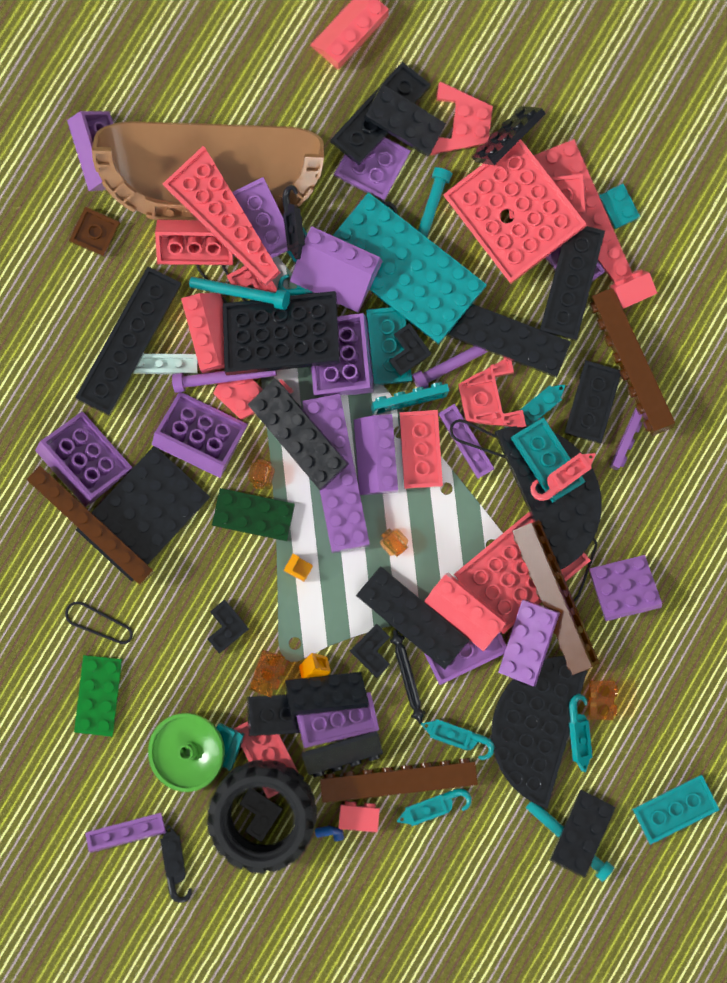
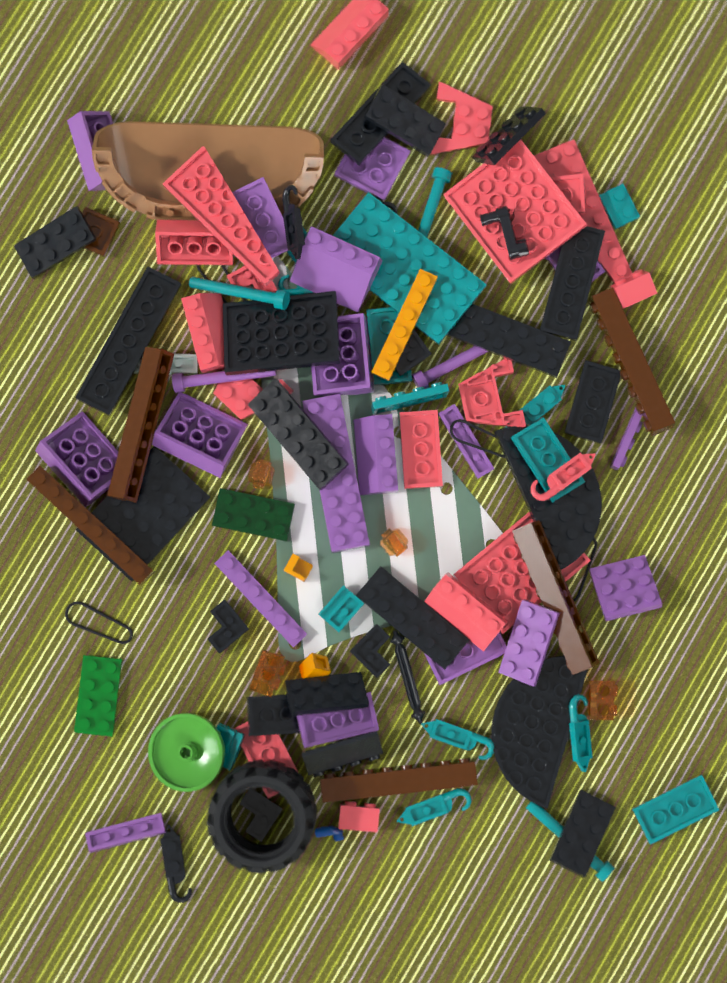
(55, 242): none -> black plate
(140, 424): none -> reddish brown brick
(260, 598): none -> medium lavender plate
(341, 608): none -> teal plate
(404, 324): none -> light orange plate
(515, 248): none -> black beam

